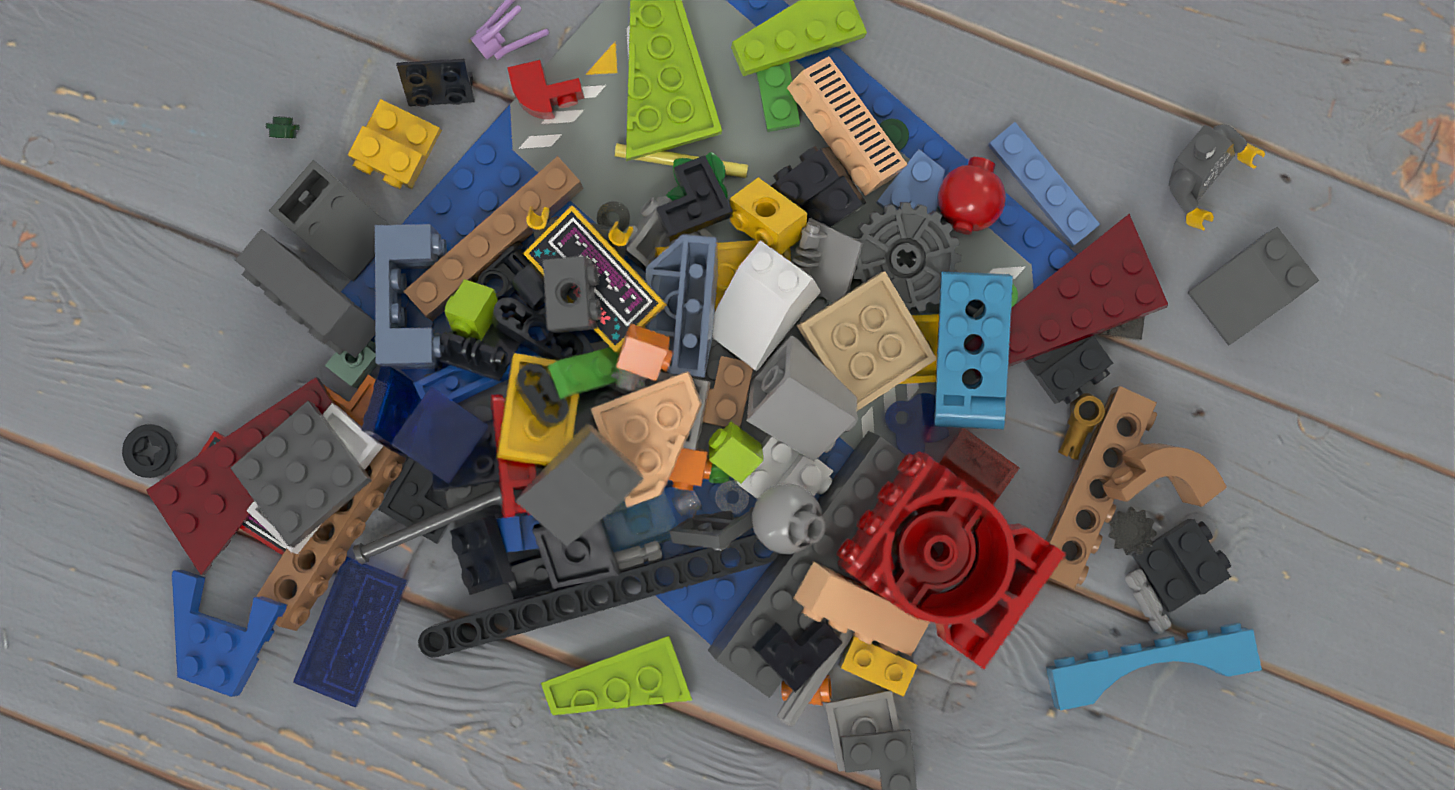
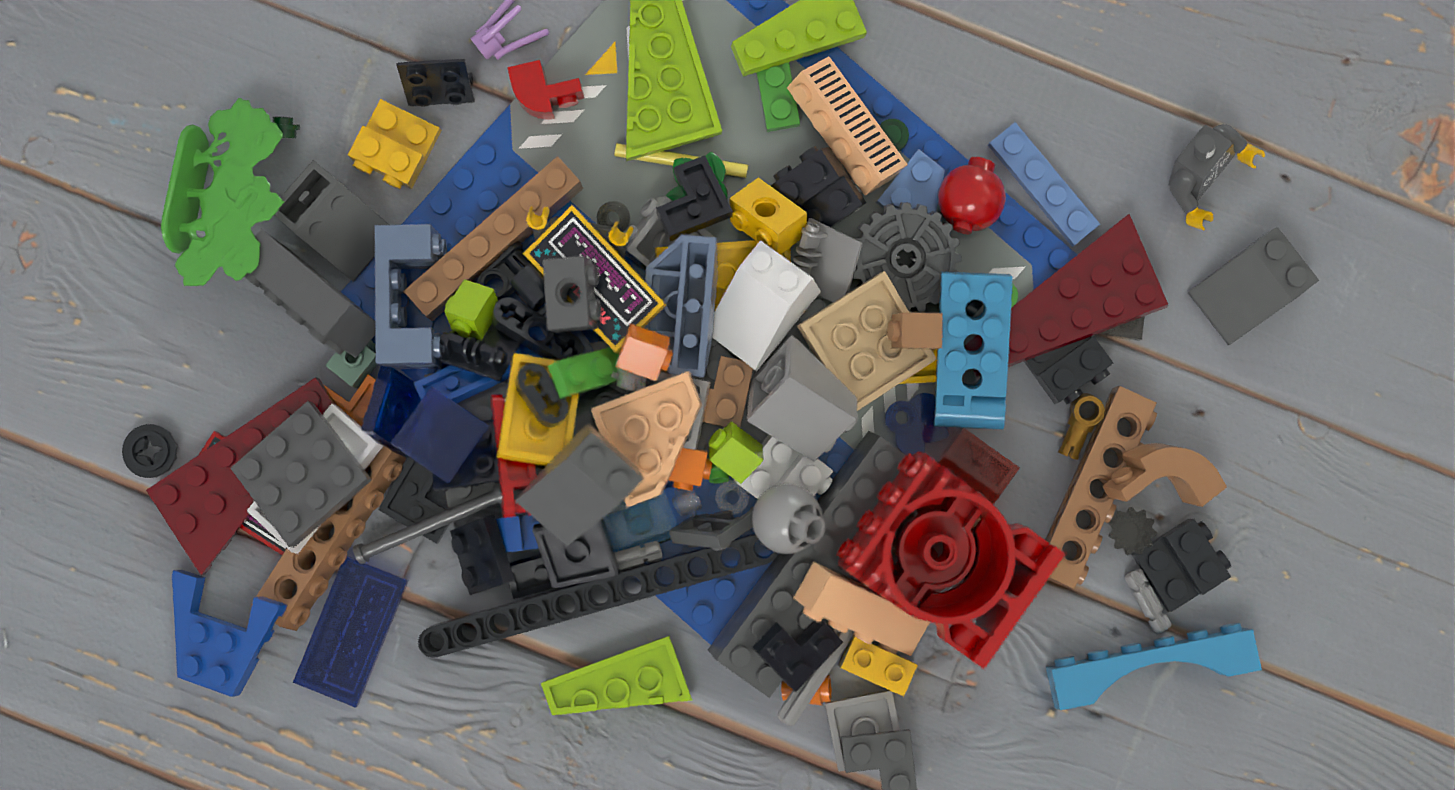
(231, 201): none -> bright green plant
(915, 331): none -> medium nougat brick

